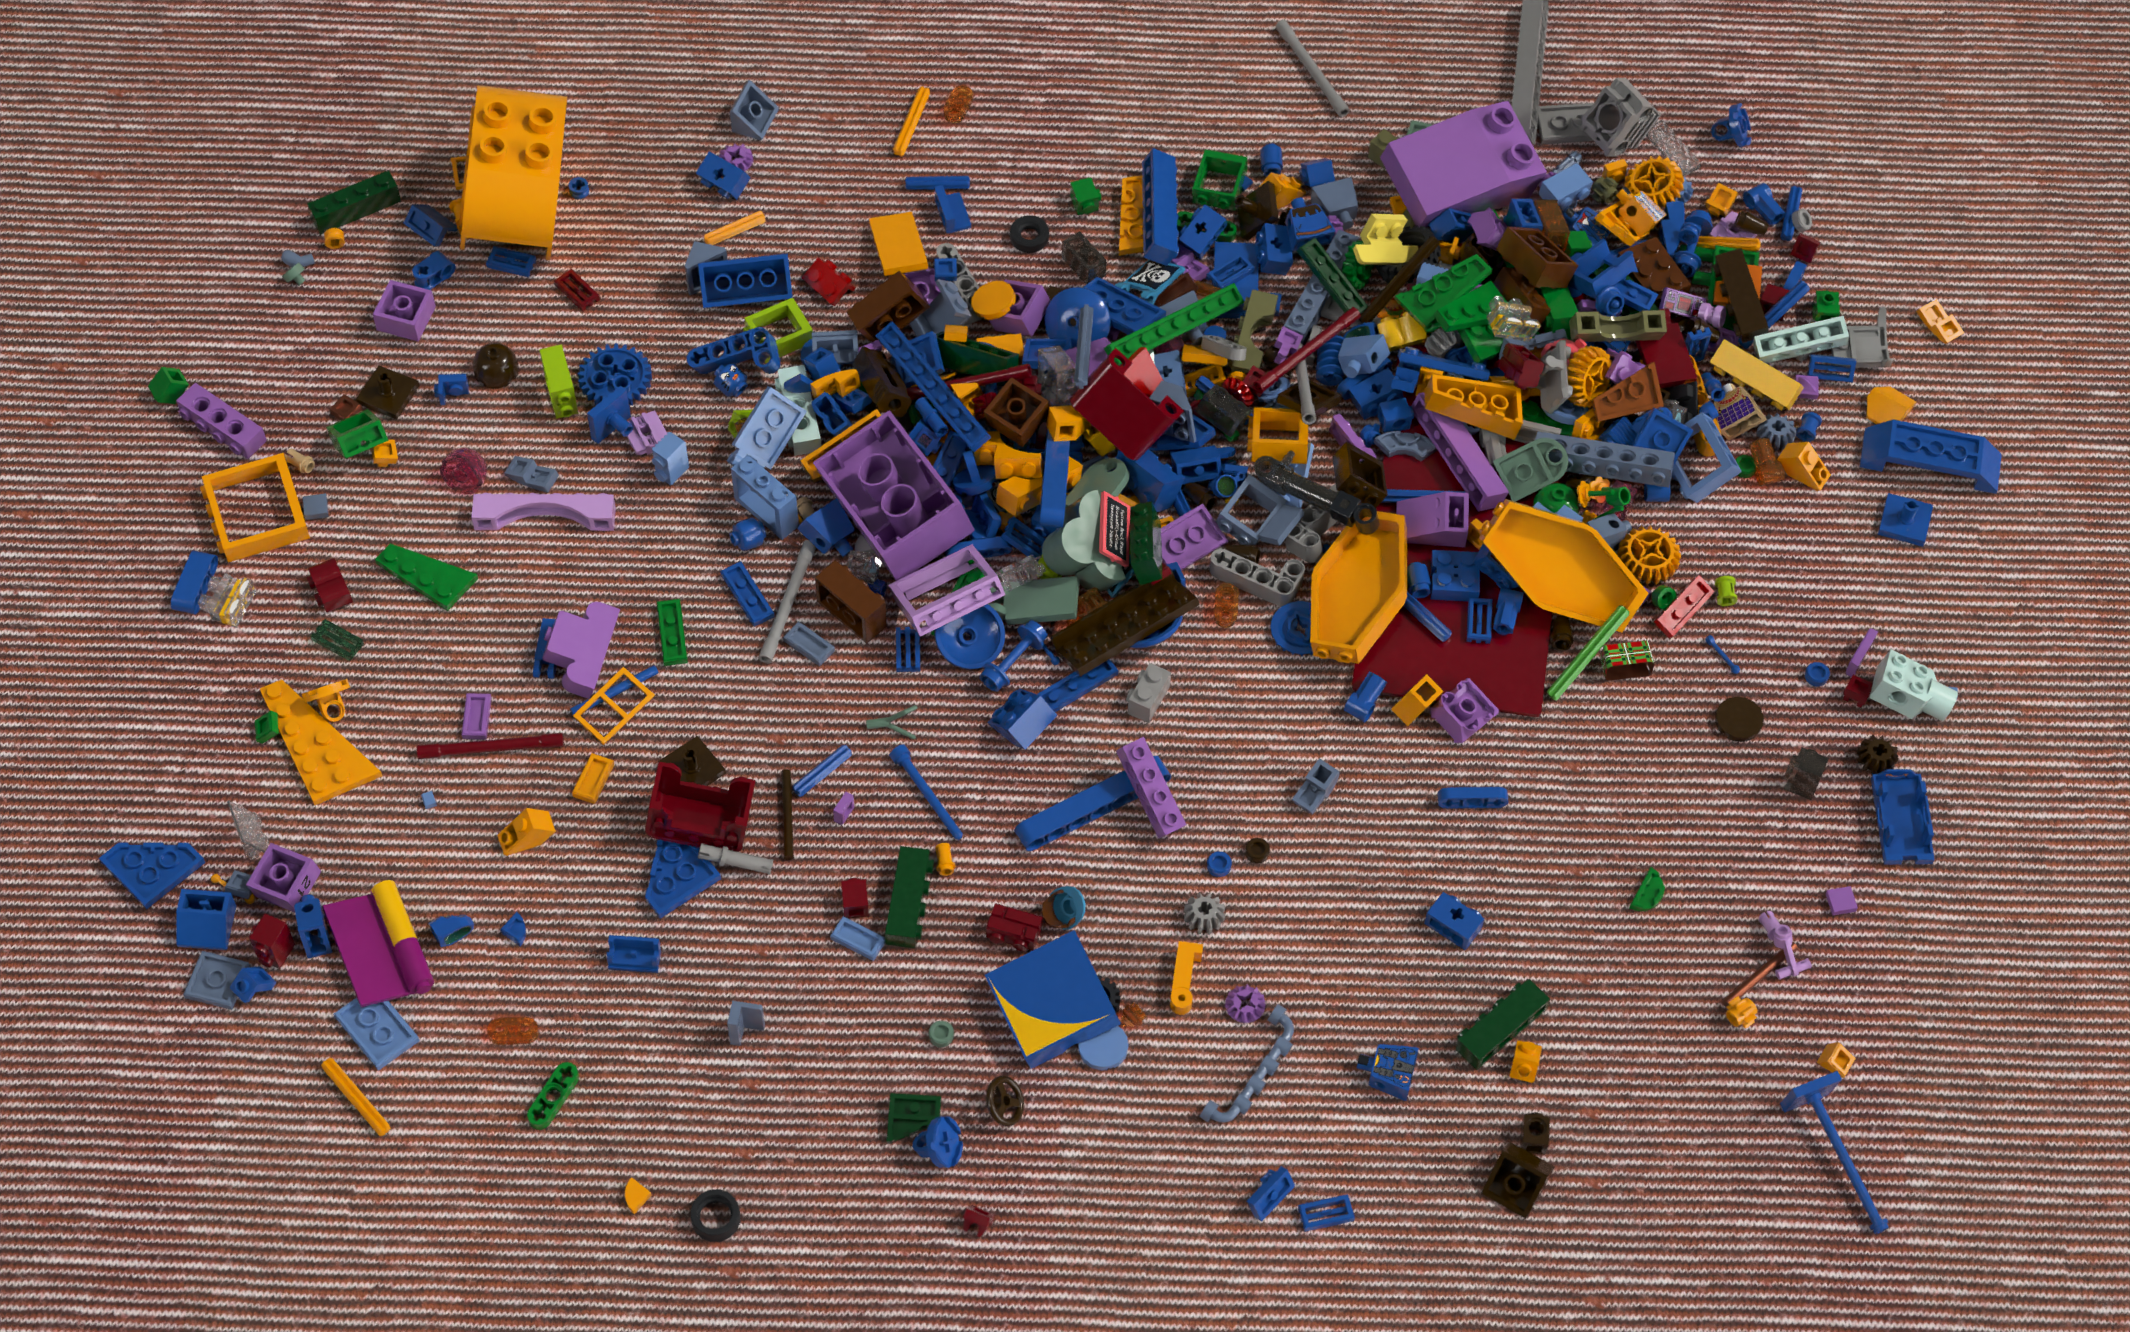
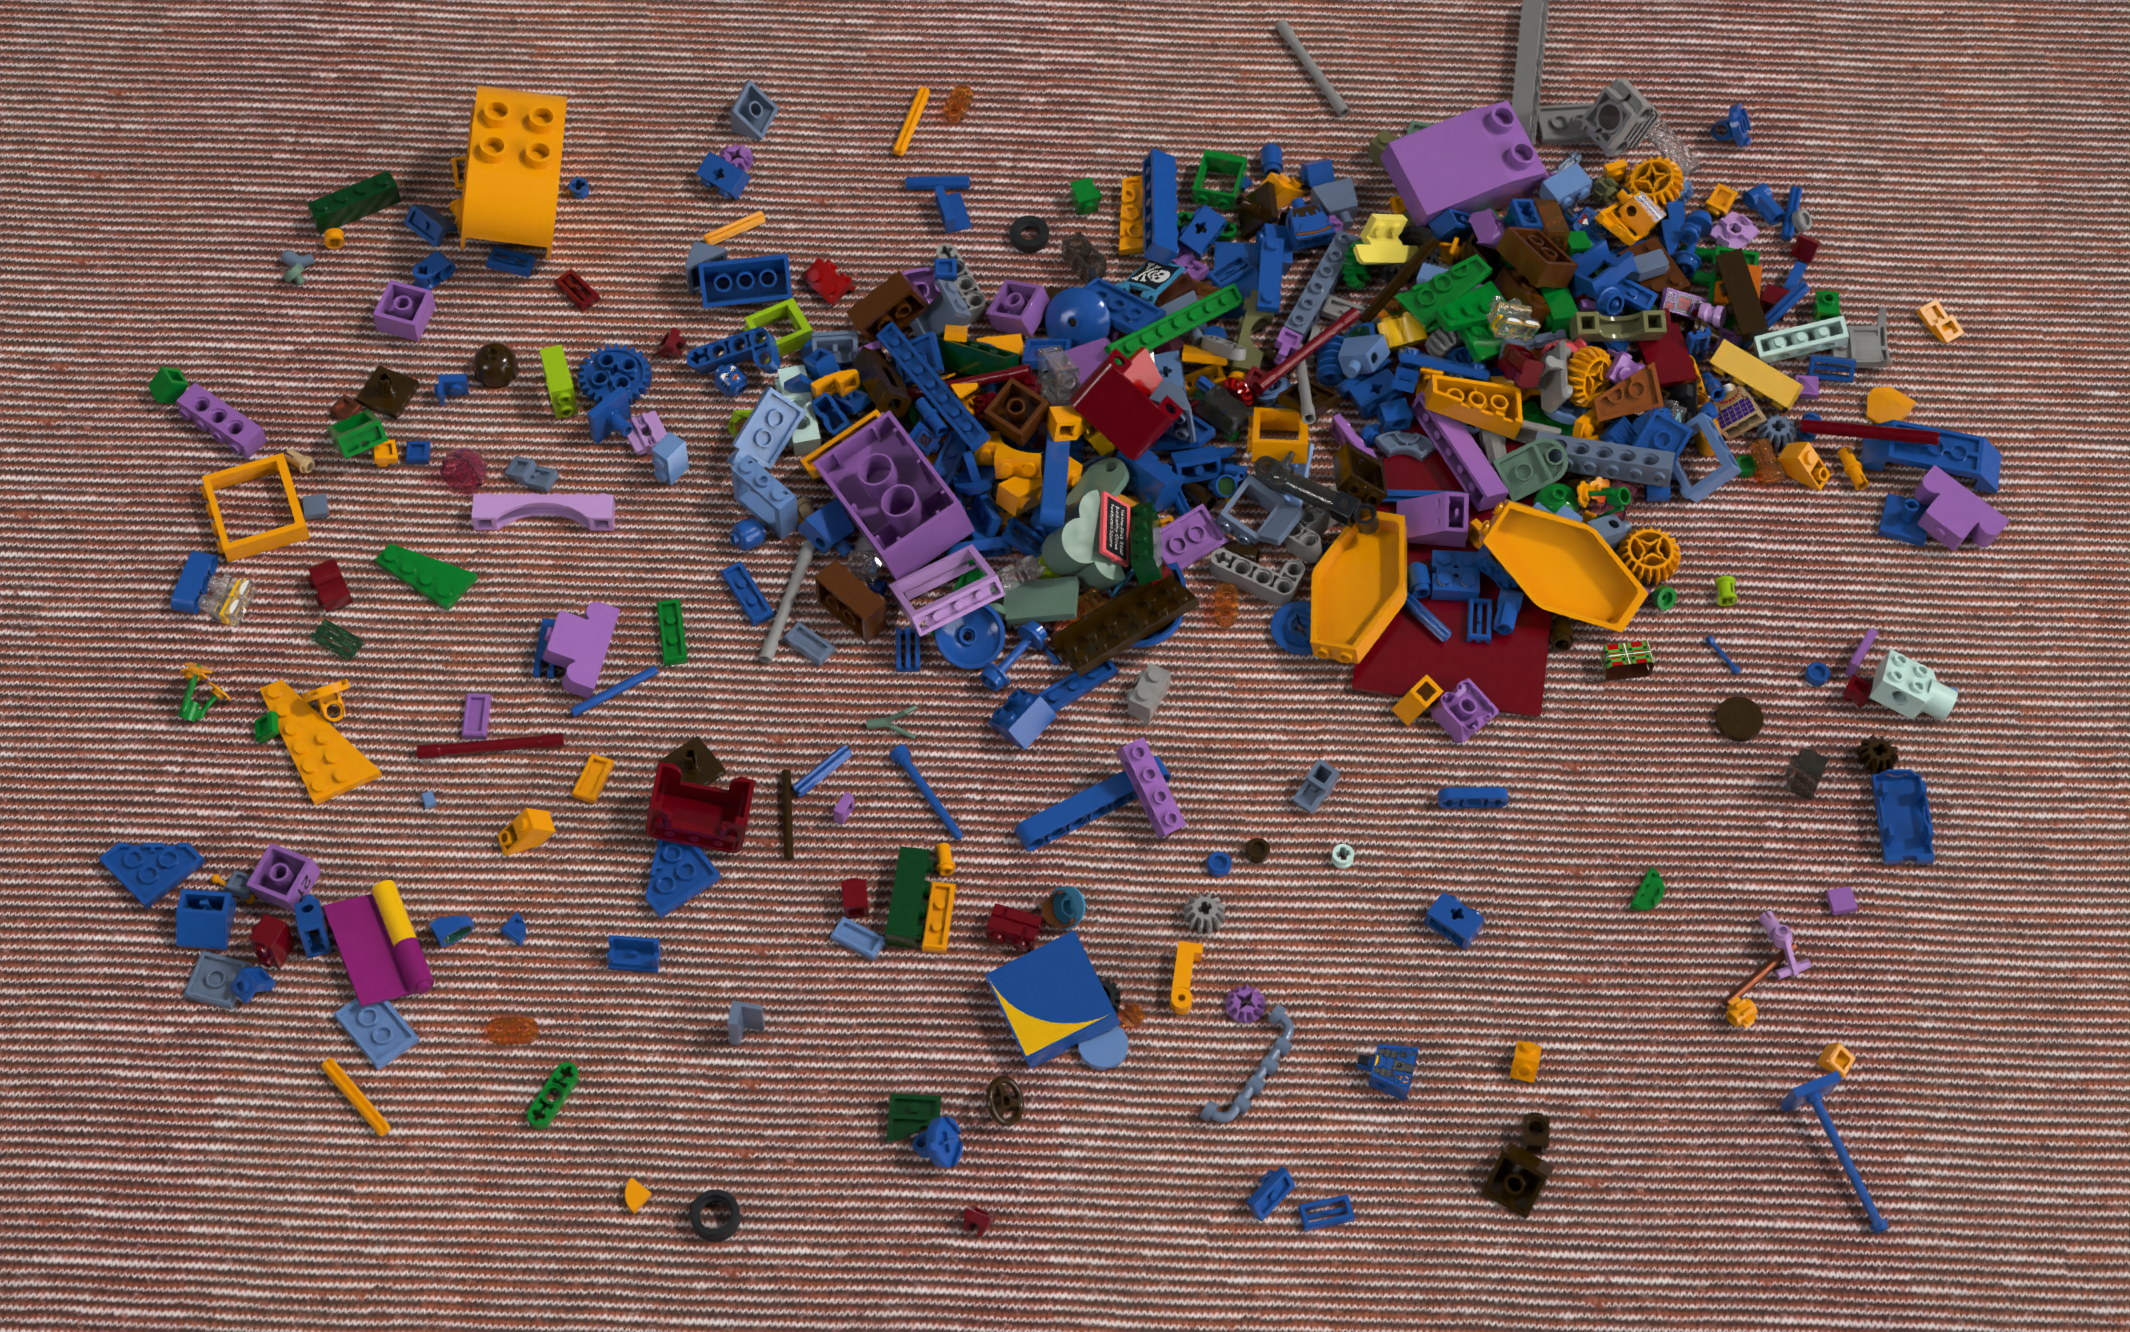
(190, 709): none -> plant
(249, 830): clear hinge -> none
(418, 453): none -> blue tile
(601, 694): light orange window -> none
(669, 343): none -> dark red tile
(734, 858): light grey pin -> none
(898, 243): light orange tile -> none
(938, 917): none -> light orange tile
(941, 1034): sand green tile -> none
(993, 300): light orange tile -> none
(1083, 346): sand blue axle -> none
(1270, 274): none -> blue plate
(1331, 276): dark green tile -> none
(1342, 848): none -> light aqua bush
(1363, 701): blue piece -> none
(1502, 1024): dark green brick -> none
(1588, 652): bright green axle -> none
(1649, 265): none -> sand blue piece
(1684, 606): plate -> none
(1749, 244): light orange axle -> none
(1750, 223): dark brown cone -> none
(1853, 468): none -> light orange pin
(1869, 431): none -> dark red axle
(1956, 512): none -> medium lavender brick

